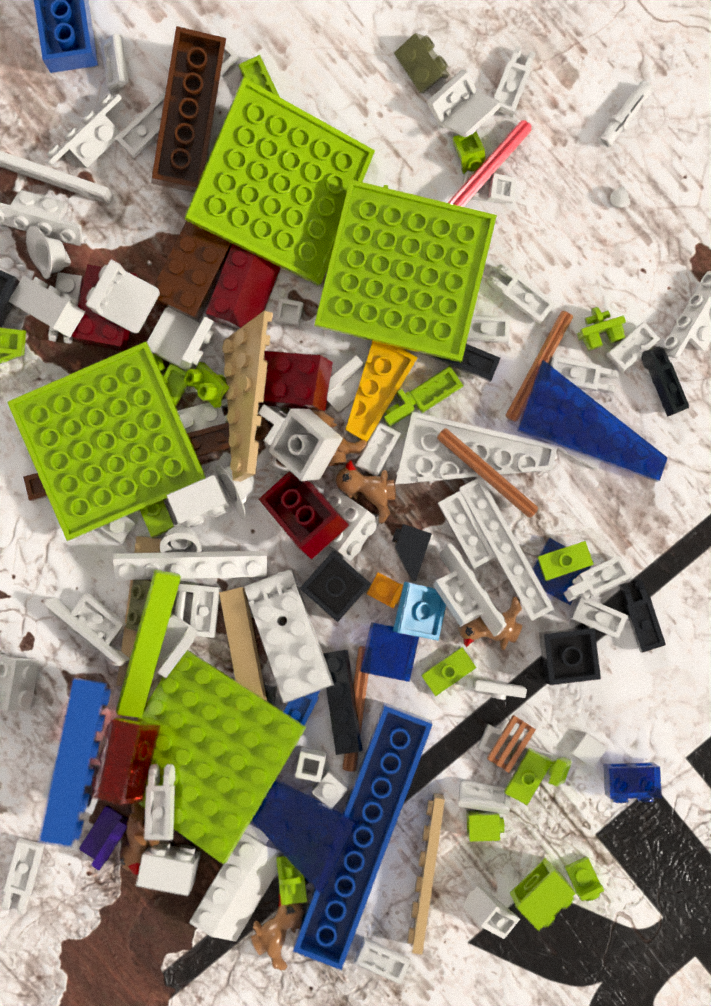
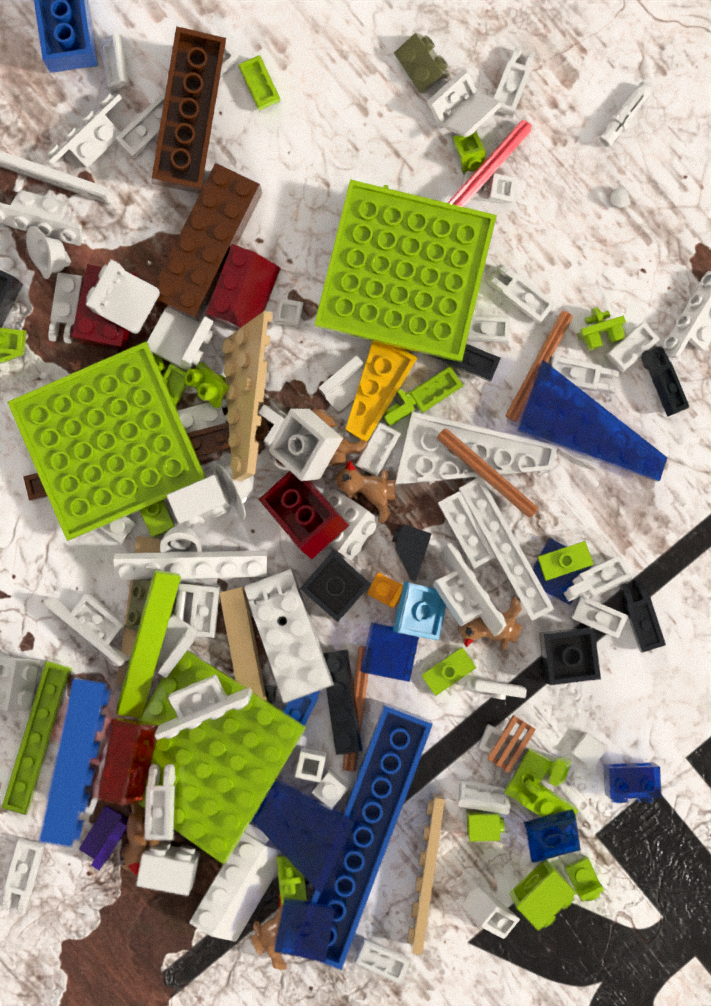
(36, 737): none -> lime tile
(47, 305): white brick -> none
(198, 703): none -> white bracket
(278, 182): lime plate -> none
(296, 380): dark red brick -> none
(304, 929): none -> clear blue plate
(543, 800): none -> lime hinge
(552, 835): none -> clear blue tile

